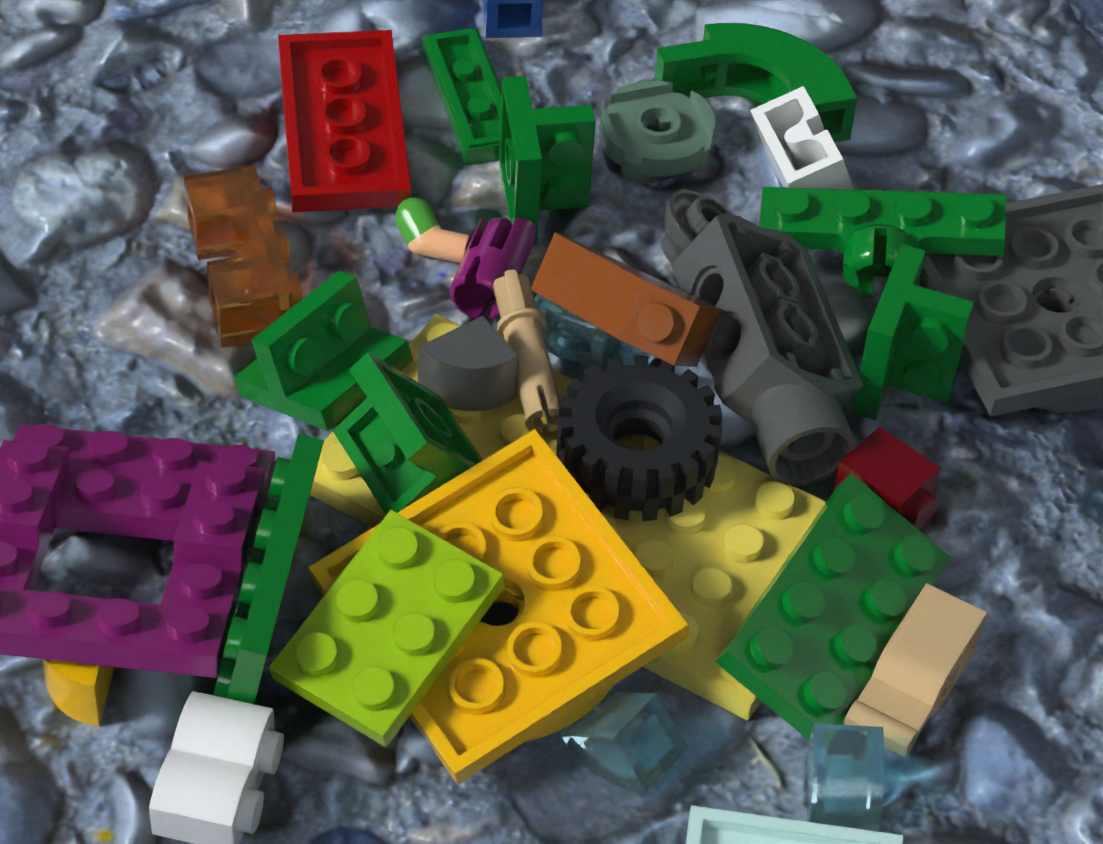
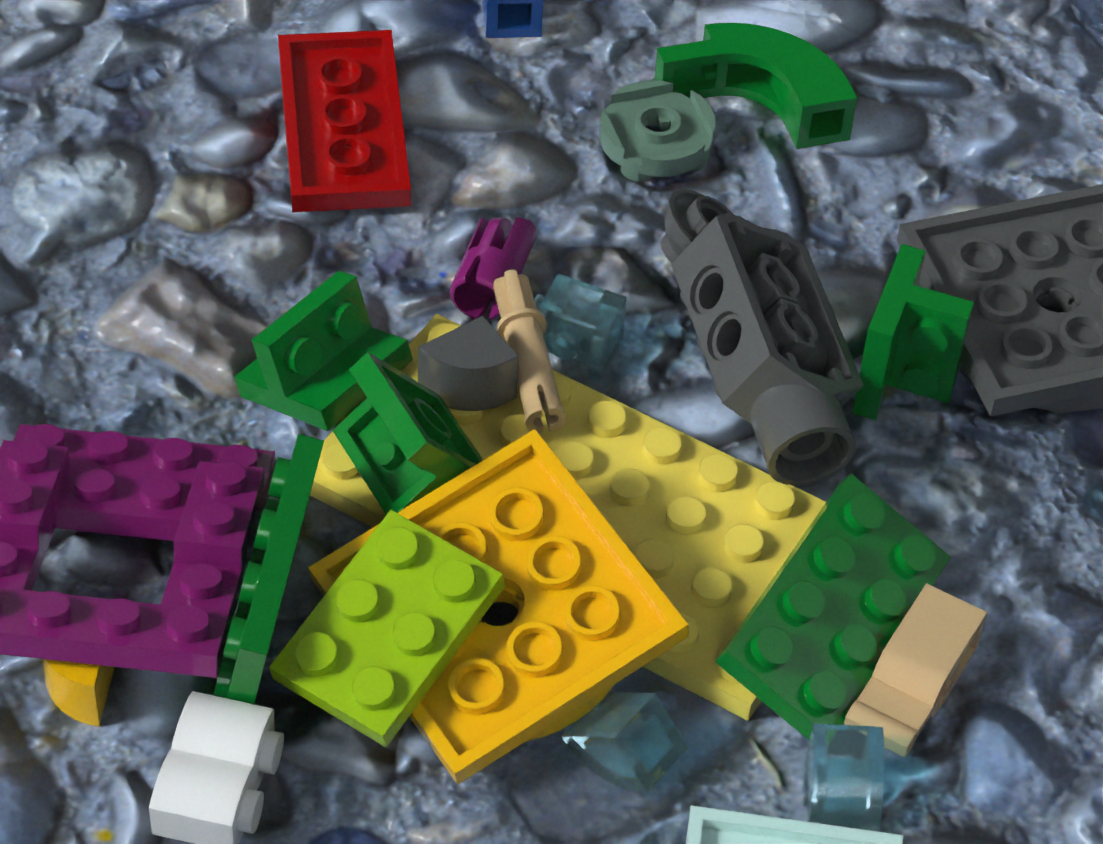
(235, 220): clear orange arch -> none
(424, 234): arm -> none
(466, 91): green tile -> none
(543, 153): green bracket -> none
(626, 302): dark orange slope -> none
(646, 403): black tyre -> none
(798, 144): white brick -> none
(875, 223): green plate -> none
(895, 474): dark red brick -> none

